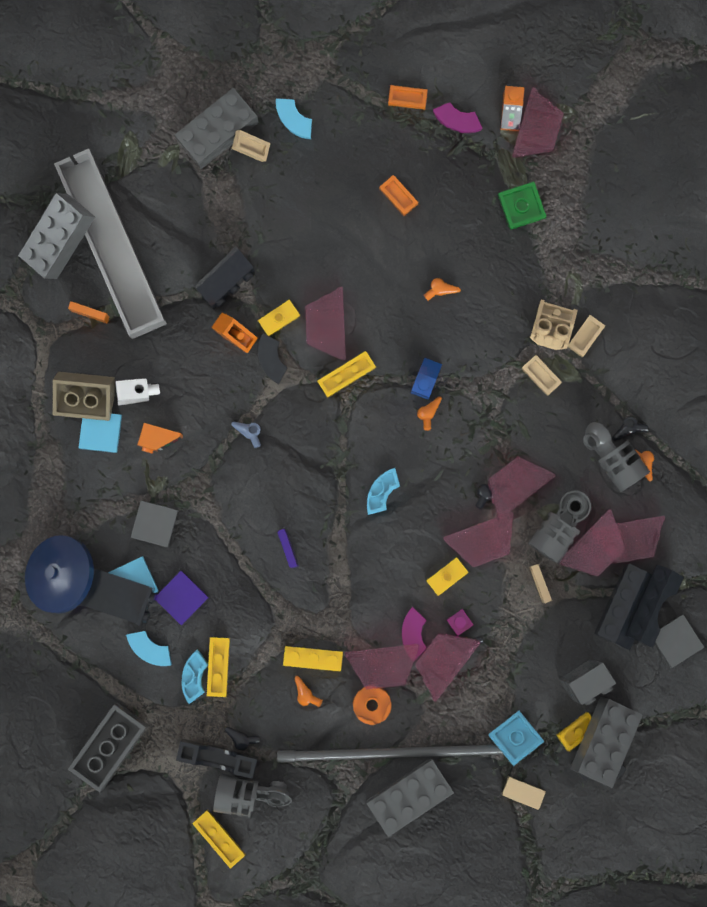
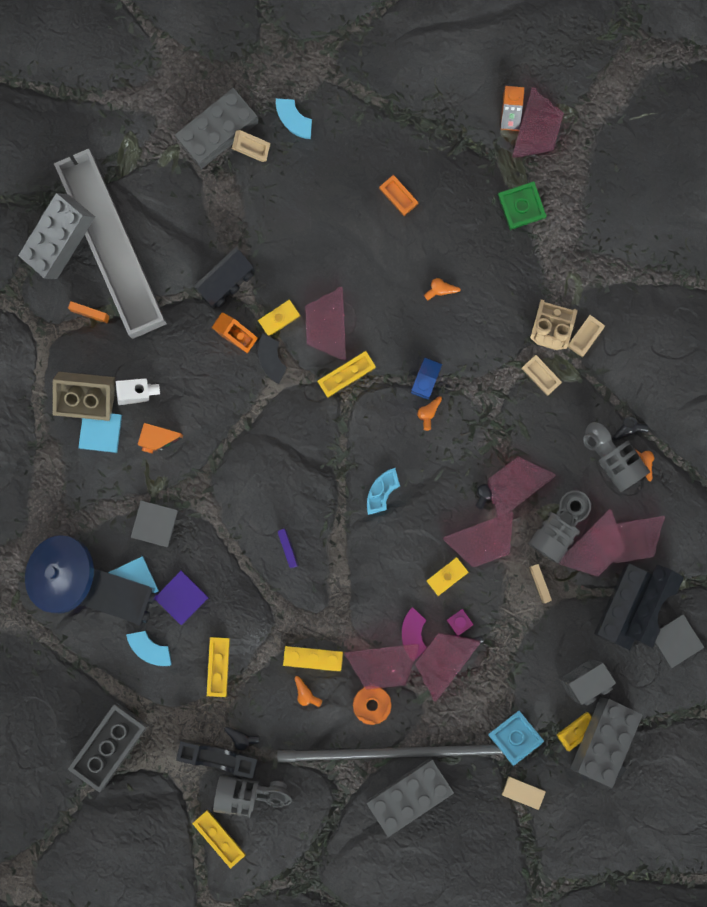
(192, 676): medium azure tile -> none
(250, 431): sand blue animal -> none
(407, 97): orange tile -> none
(457, 120): magenta tile -> none

